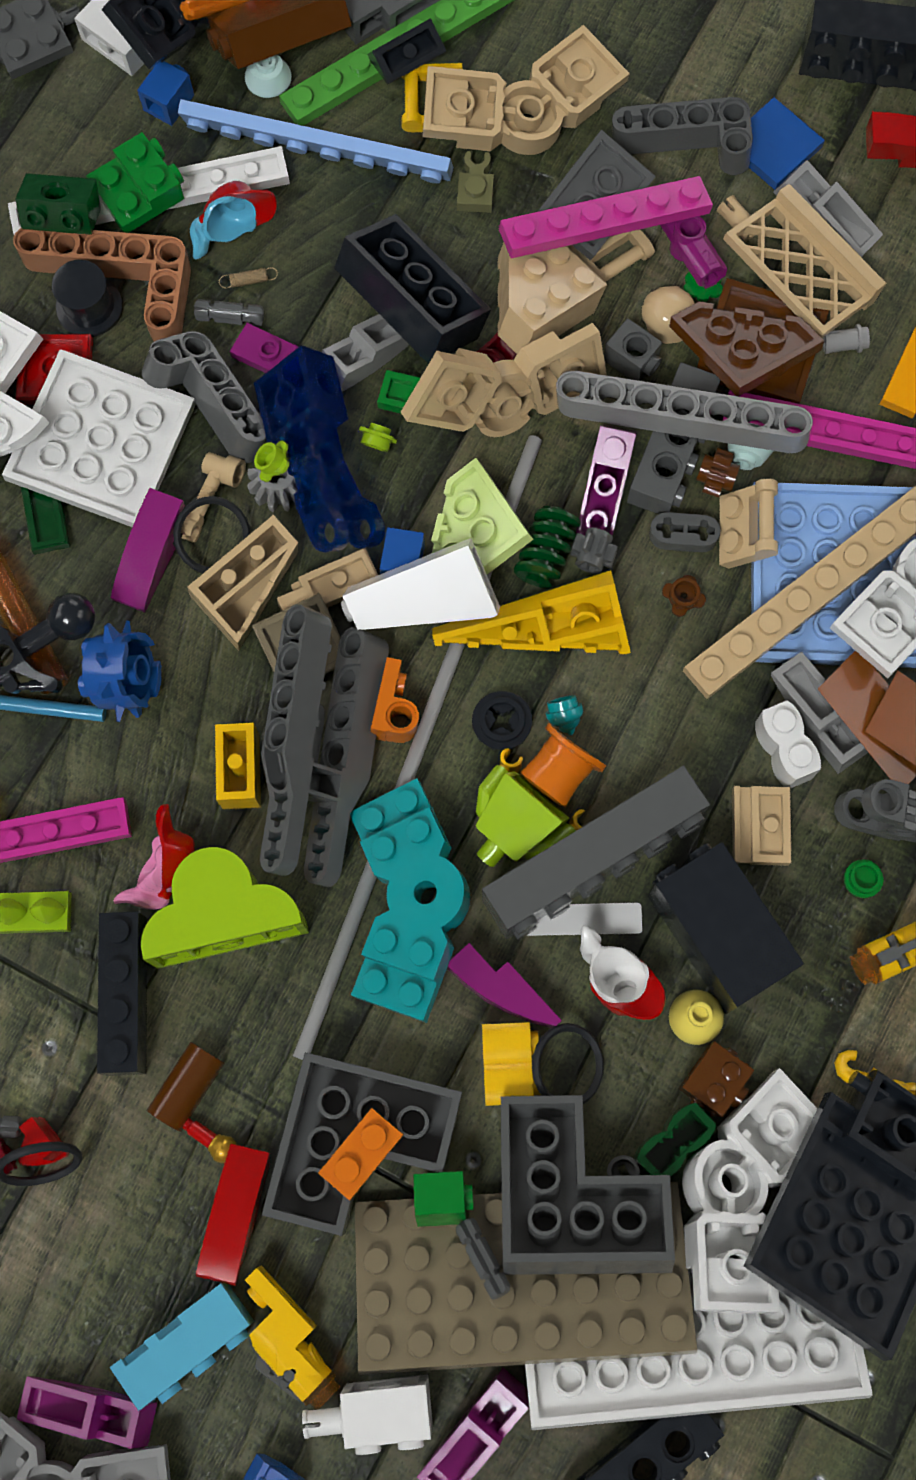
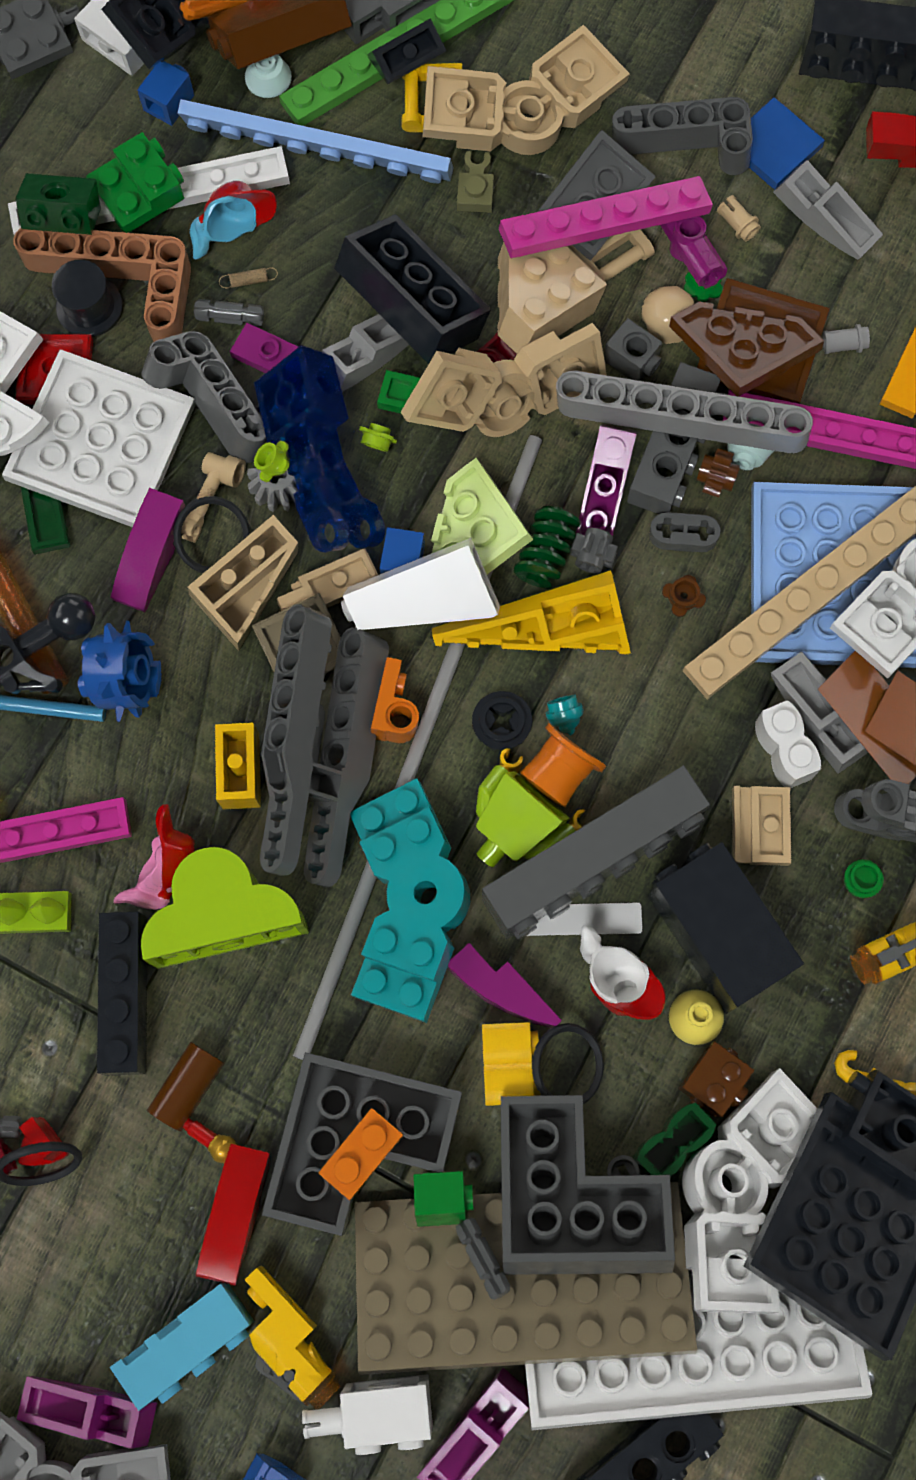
(740, 524): tan plate -> none
(823, 248): tan fence -> none

